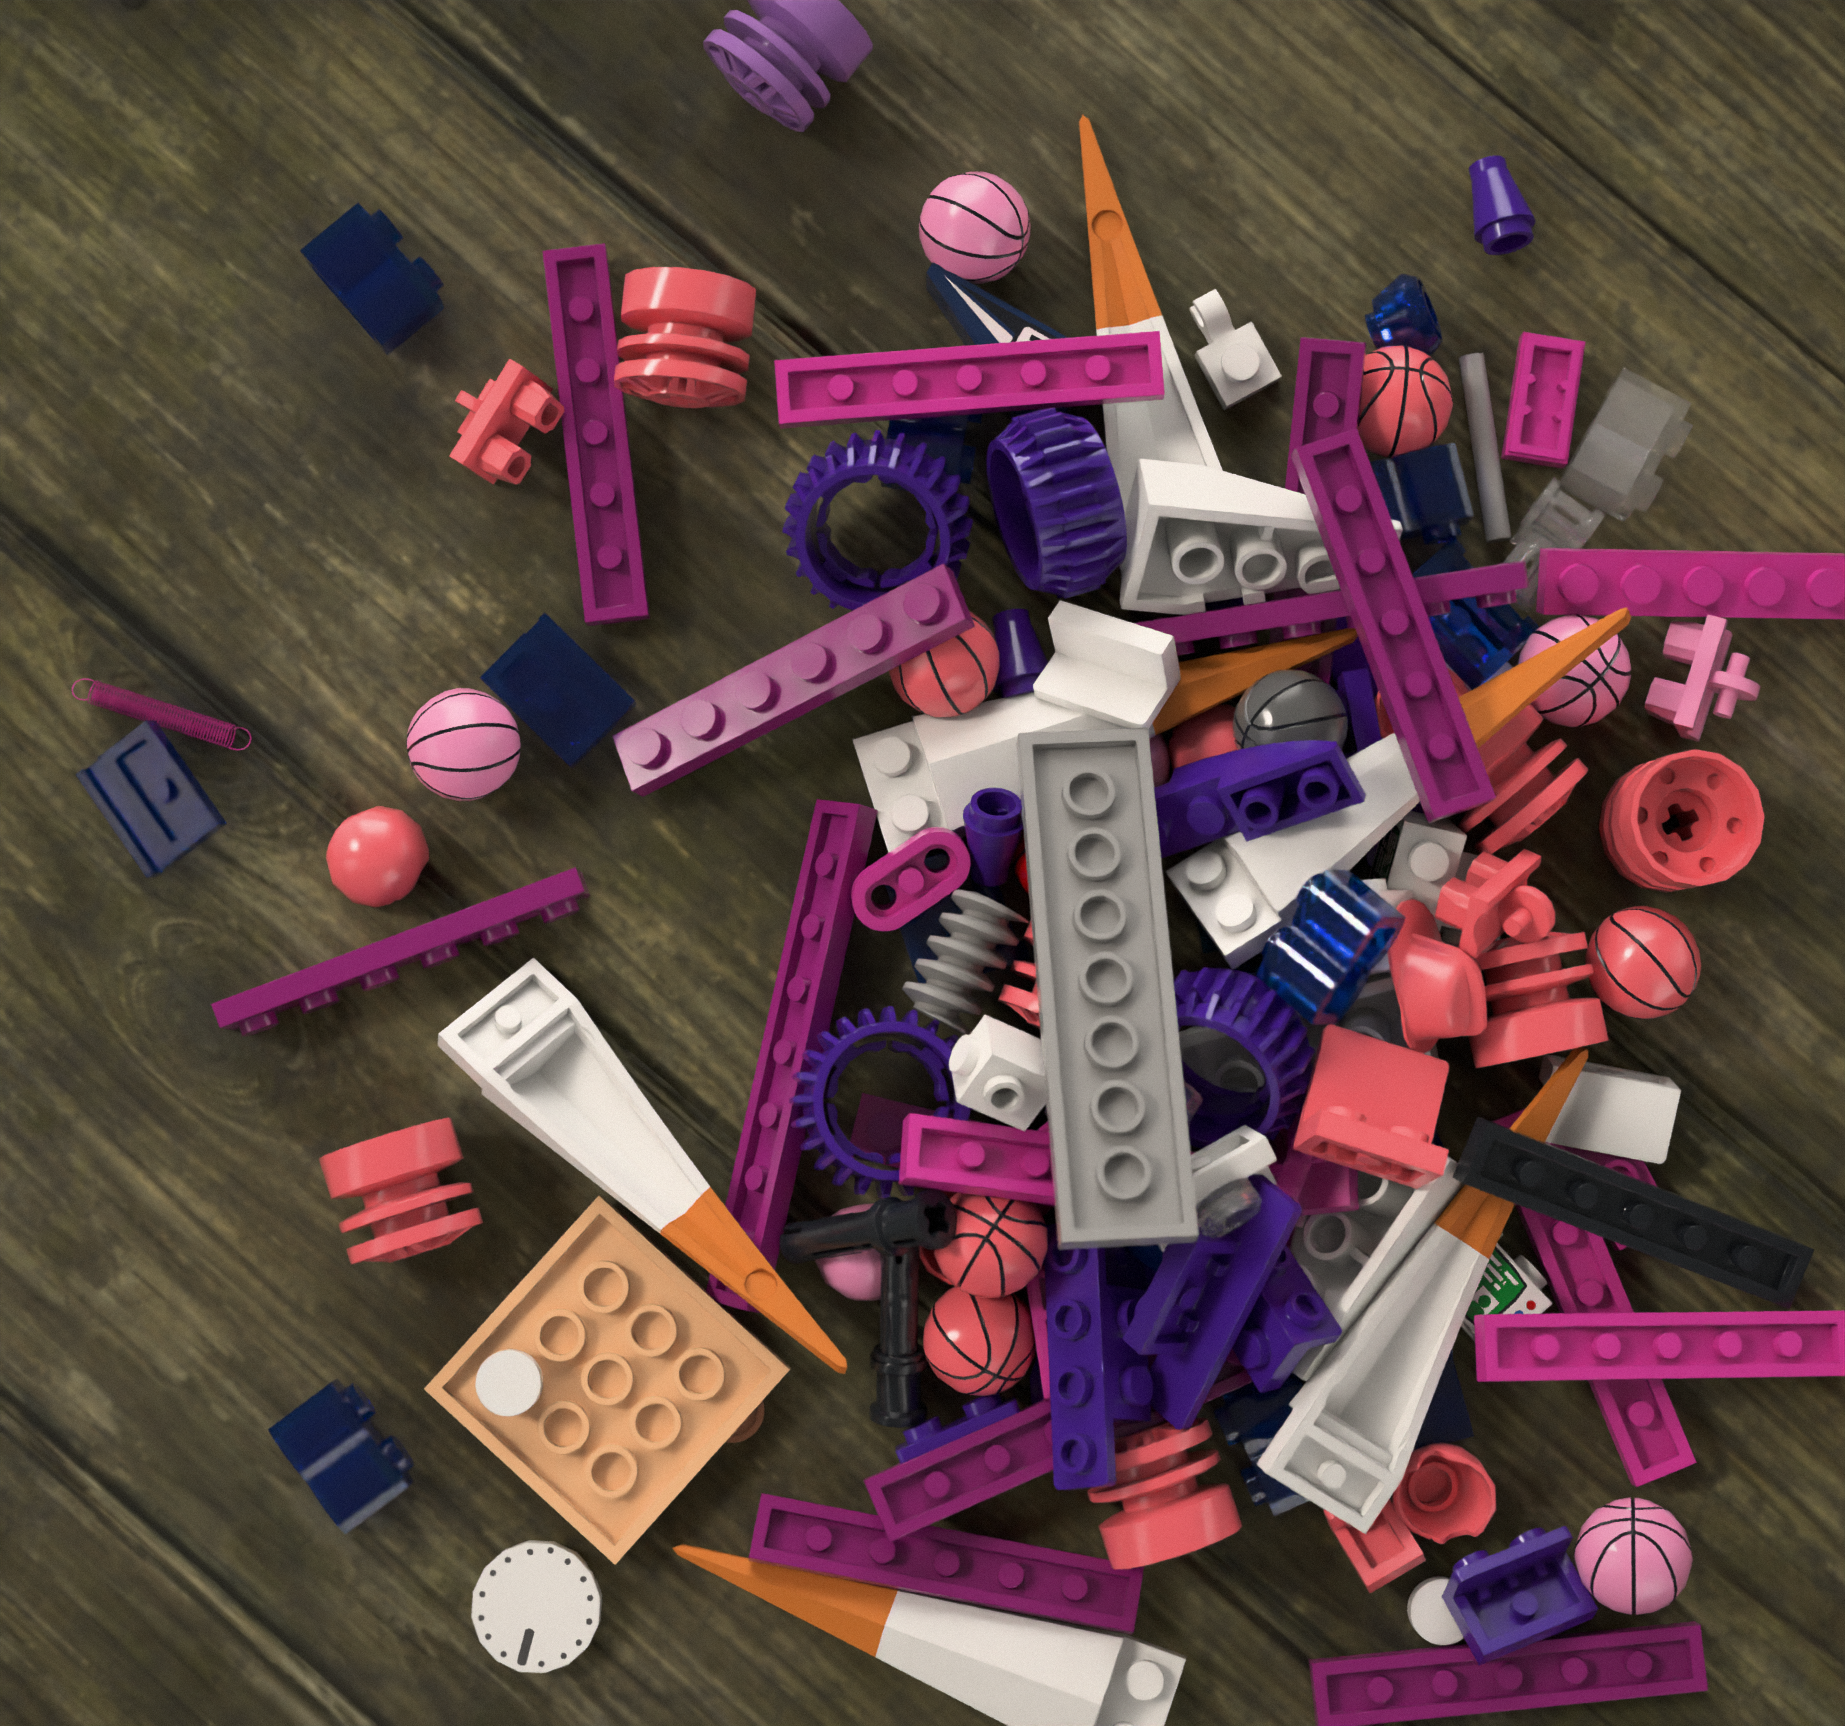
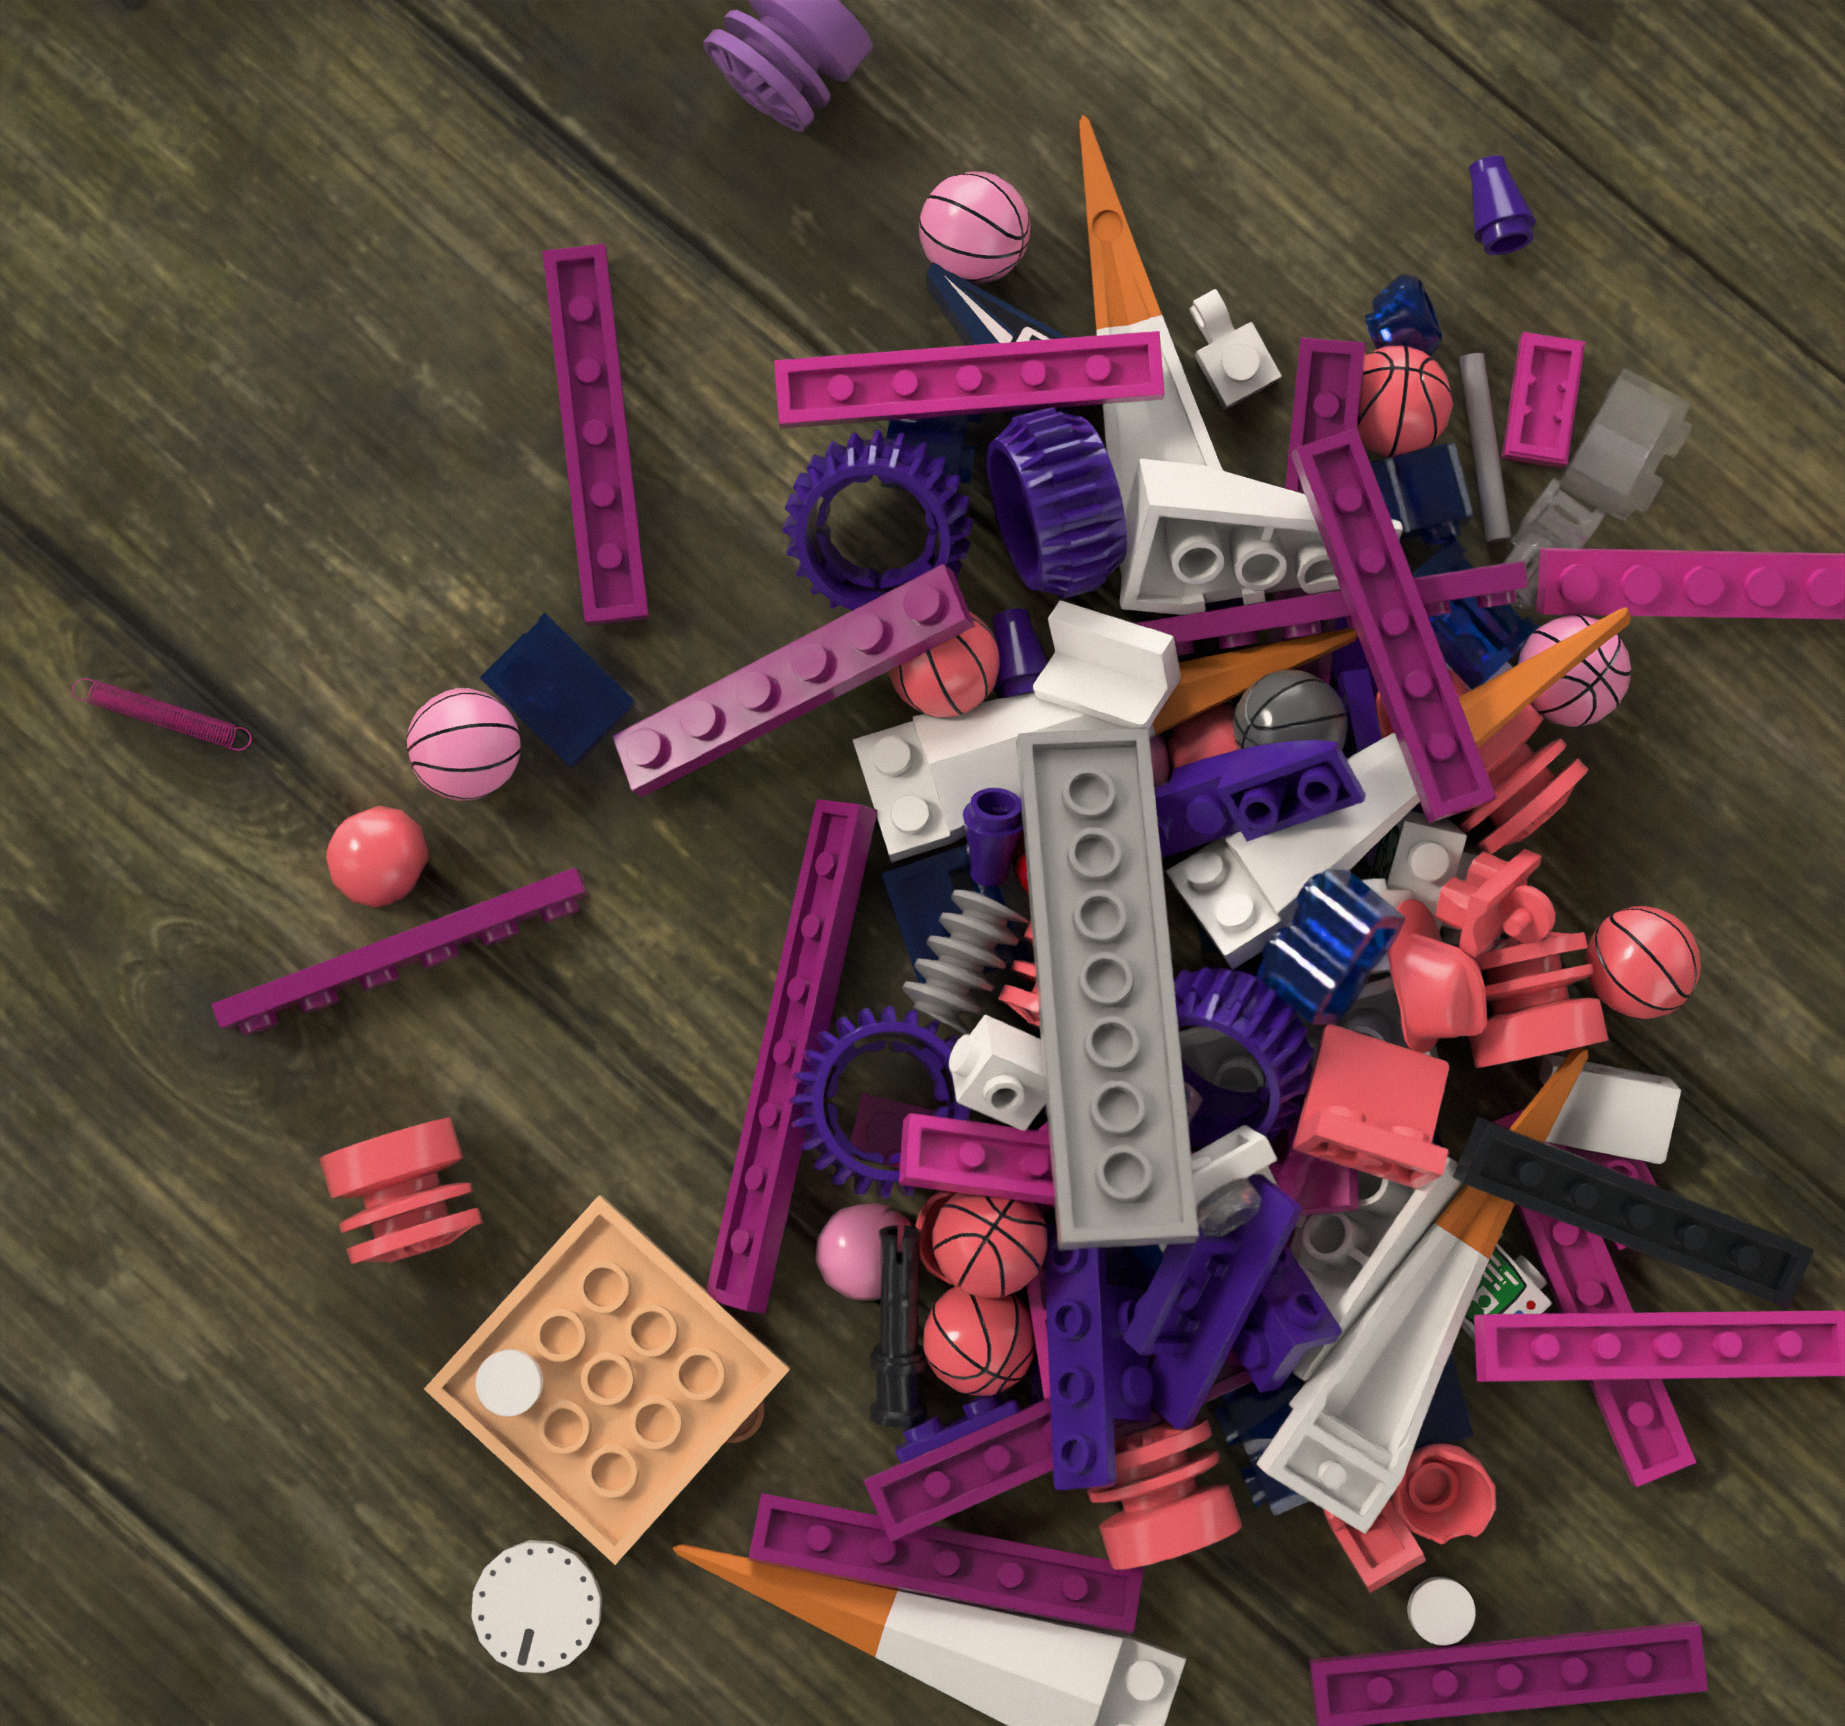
(151, 799): clear blue plate -> none
(343, 1454): clear blue brick -> none
(374, 278): clear blue brick -> none
(500, 422): coral hips -> none
(565, 1085): white plate -> none
(686, 328): coral wheel -> none
(887, 1227): black pin -> none
(914, 882): dark pink plate -> none
(1517, 1594): dark purple bracket -> none
(1633, 1556): bright pink piece -> none
(1706, 651): bright pink hips -> none
(1716, 815): coral wheel -> none

